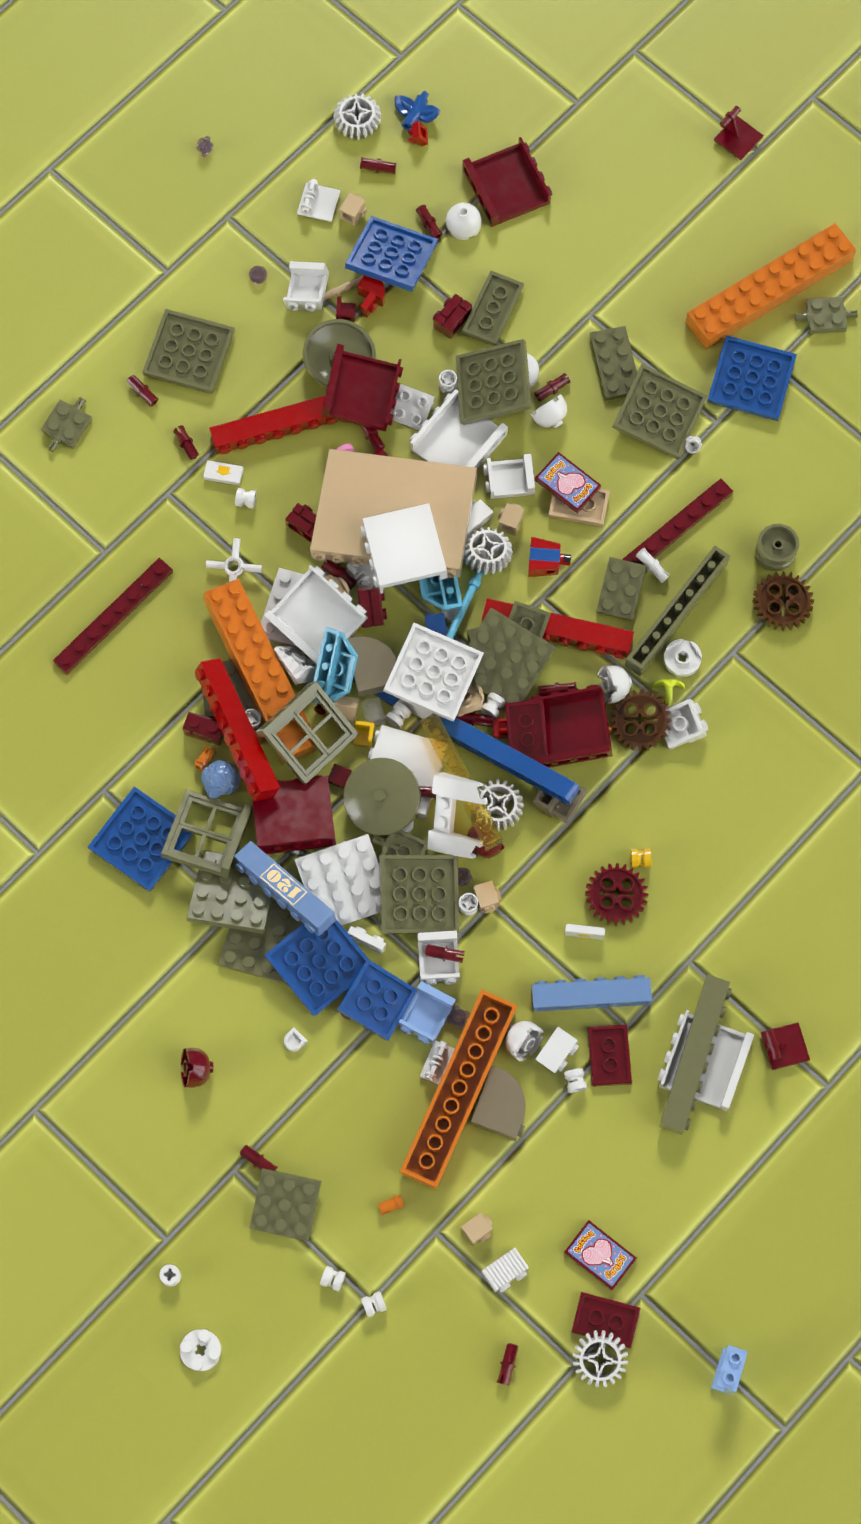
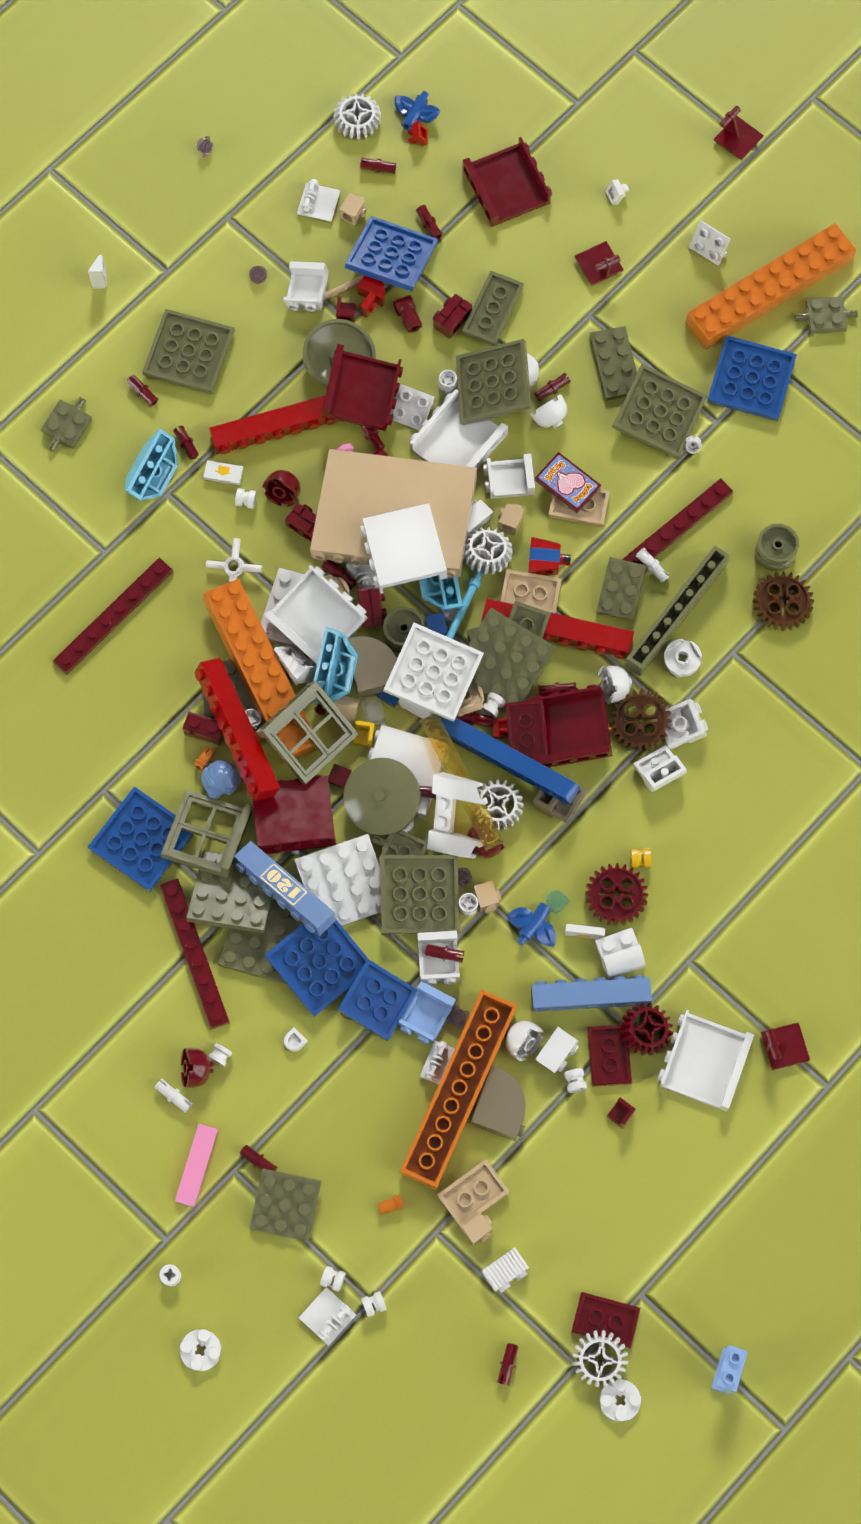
(98, 274): none -> white slope
(152, 467): none -> medium azure wedge
(173, 1095): none -> white pin
(195, 954): none -> dark red plate
(196, 1165): none -> bright pink tile
(219, 1055): none -> white wheel
(282, 487): none -> dark red cylinder
(327, 1316): none -> white hinge
(375, 943): white plate -> none
(398, 625): none -> olive wheel
(398, 715): white wheel -> none
(406, 310): none -> dark red piece
(463, 221): white cylinder -> none
(473, 1193): none -> tan plate
(531, 589): none -> tan plate
(533, 925): none -> blue plant
(556, 901): none -> clear light blue tile
(599, 263): none -> dark red plate
(600, 1255): tile -> none
(608, 1400): none -> white plate
(616, 191): none -> white tile
(620, 953): none -> white brick
(621, 1112): none -> dark red panel
(645, 1013): none -> dark red gear
(659, 768): none -> white brick
(669, 684): neon yellow plant -> none
(694, 1055): olive brick -> none
(709, 243): none -> white hinge

